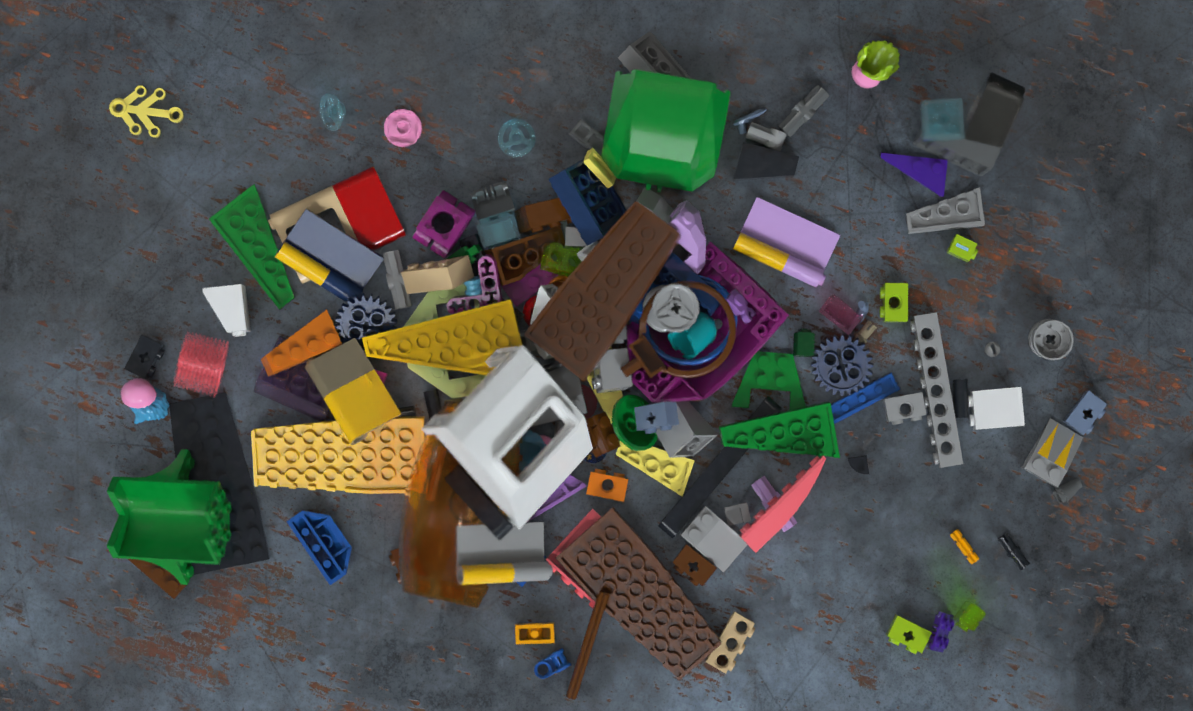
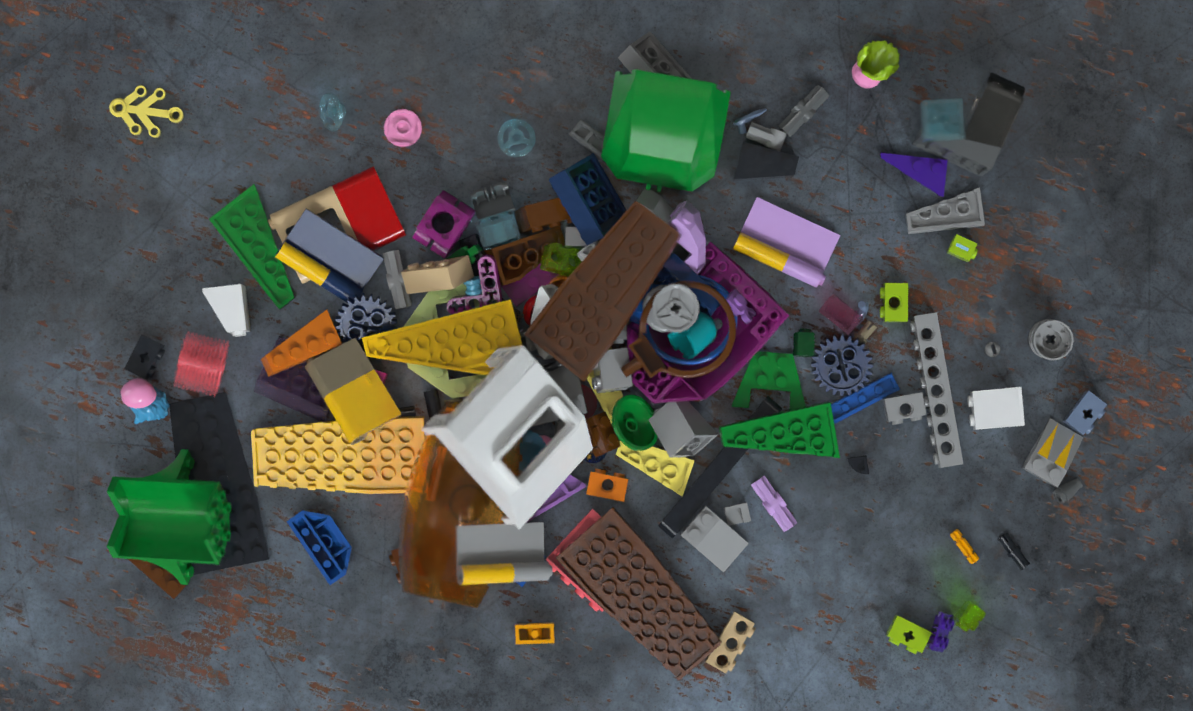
(479, 502): black beam -> none
(553, 663): blue piece -> none
(587, 645): reddish brown axle -> none
(599, 168): light yellow tile -> none
(656, 416): sand blue brick -> none
(688, 555): reddish brown brick -> none
(781, 509): coral wedge -> none
(960, 398): black piece -> none

